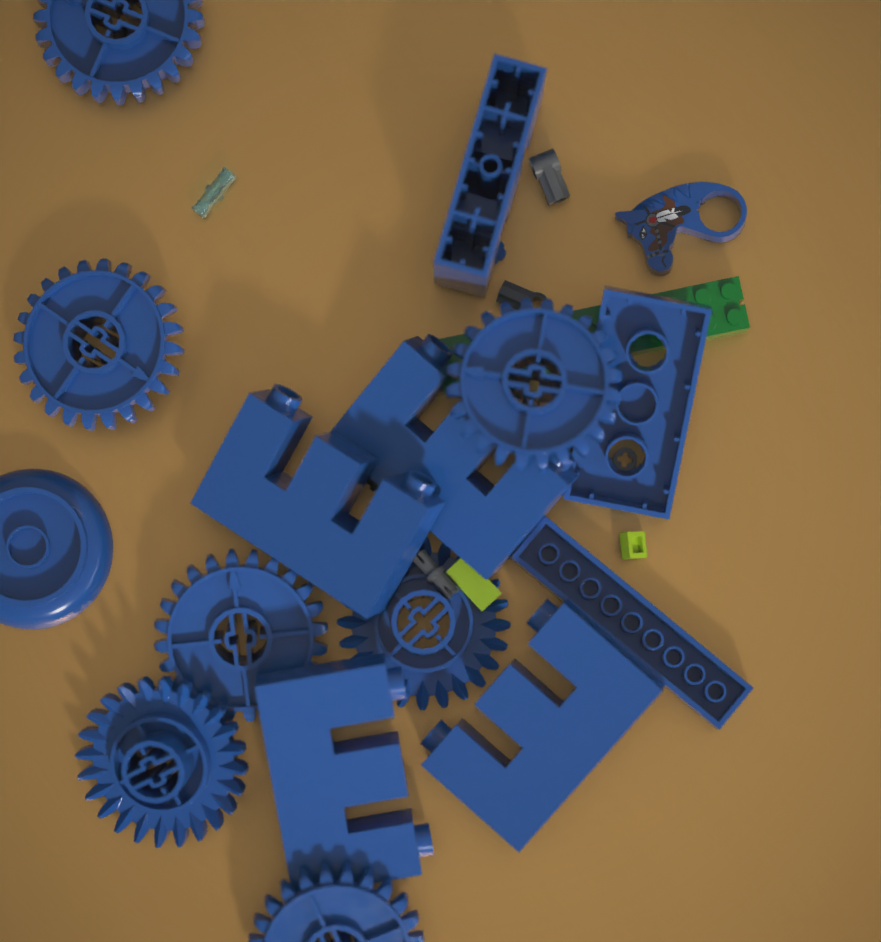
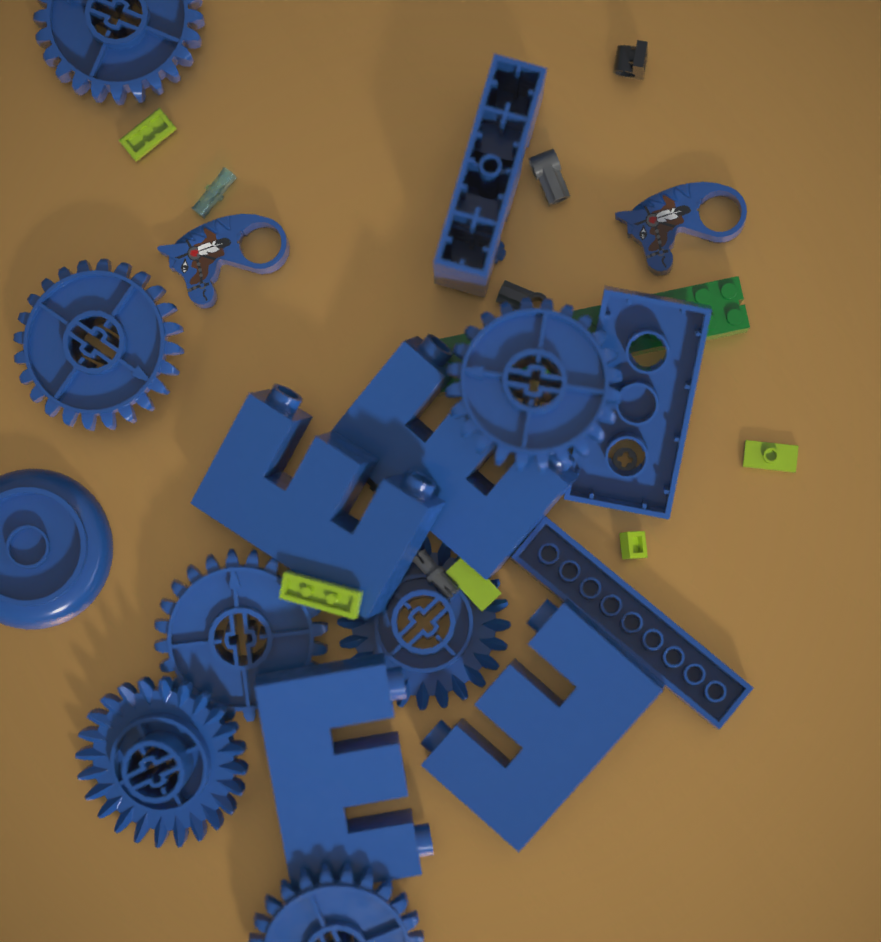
(147, 134): none -> lime plate
(218, 243): none -> blue animal
(320, 594): none -> lime plate
(631, 60): none -> black plate
(770, 456): none -> lime plate

